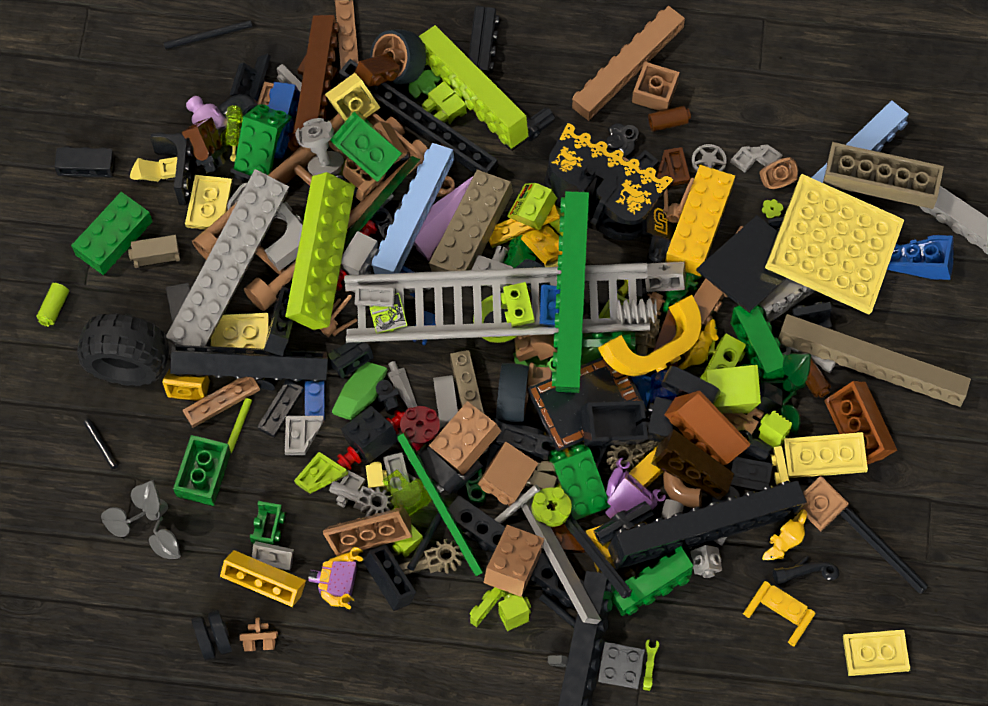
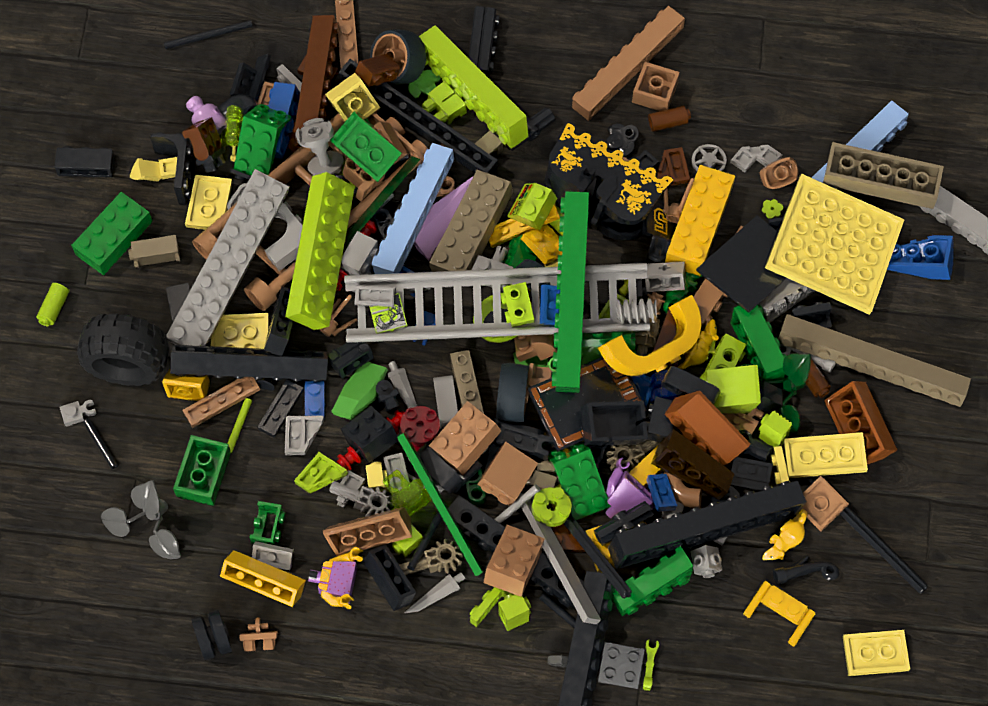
(74, 413): none -> light grey plate
(441, 590): none -> light grey bar
(490, 143): none -> dark tan panel
(661, 492): none -> blue plate

